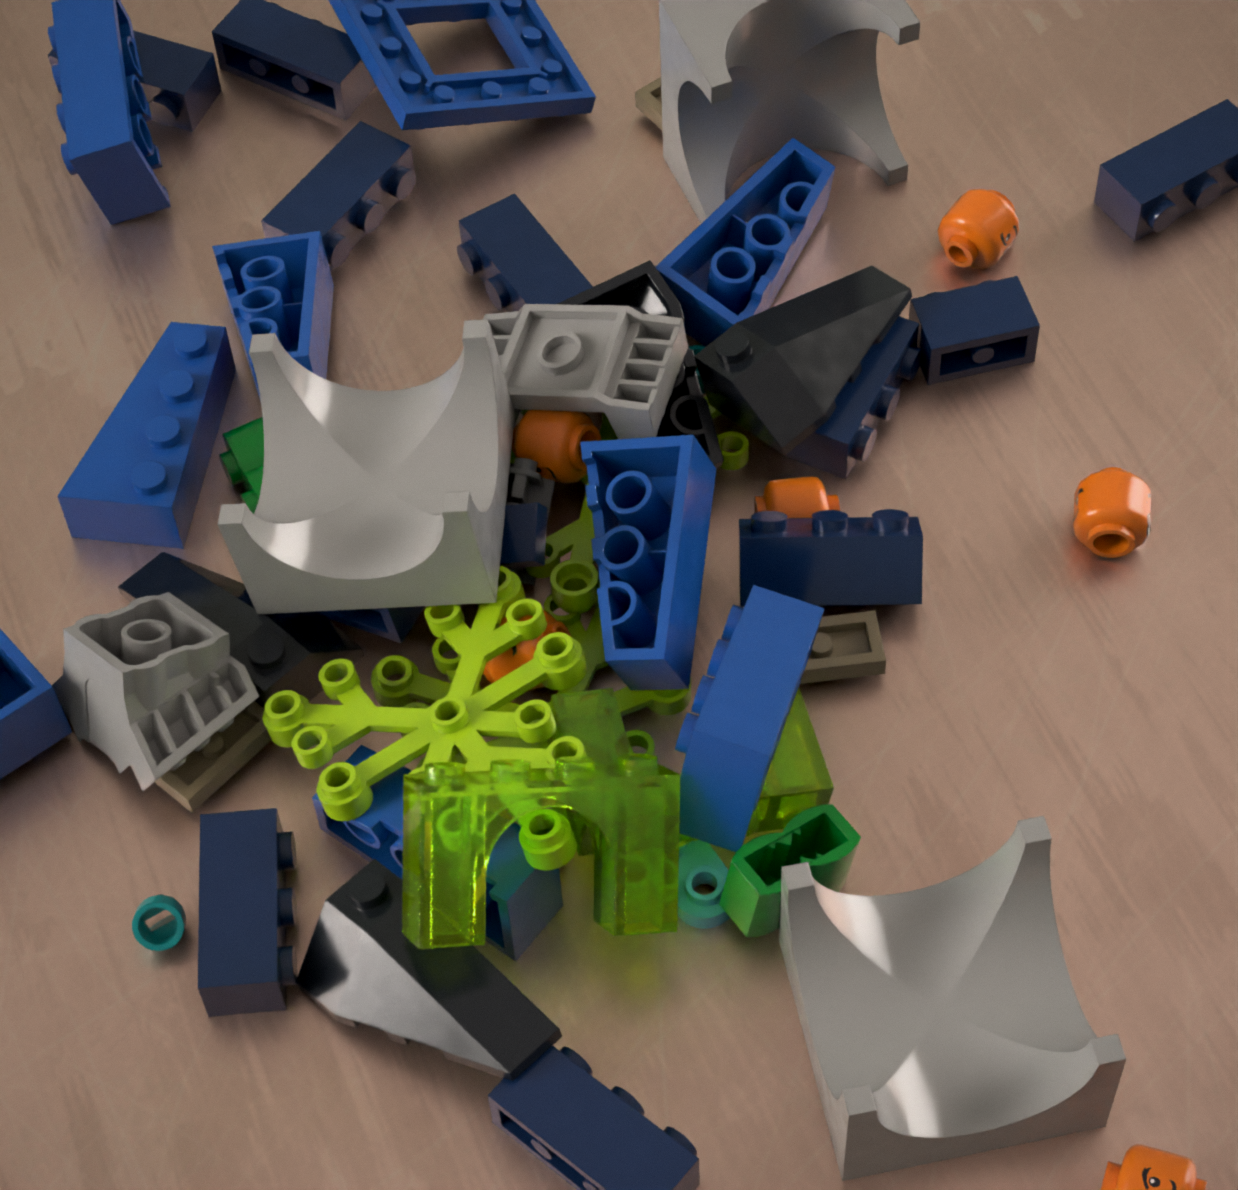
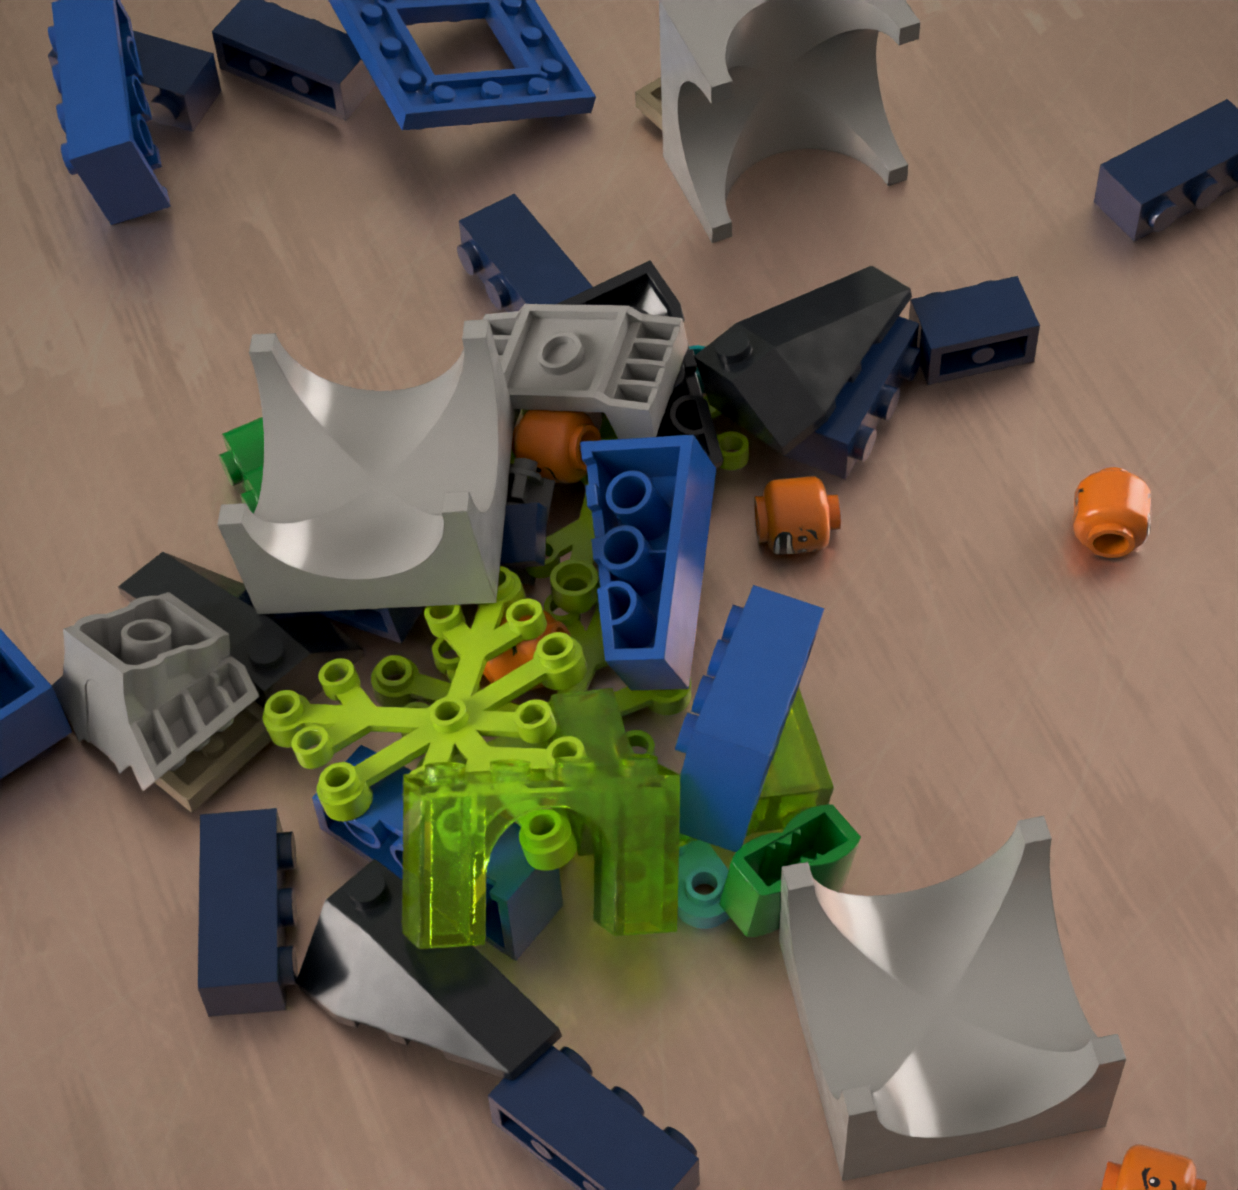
(155, 447): blue wedge -> none
(165, 932): teal hinge -> none
(283, 290): blue wedge -> none
(347, 192): dark blue brick -> none
(749, 243): blue wedge -> none
(833, 557): dark blue brick -> none
(846, 648): dark tan plate -> none
(979, 227): orange head -> none

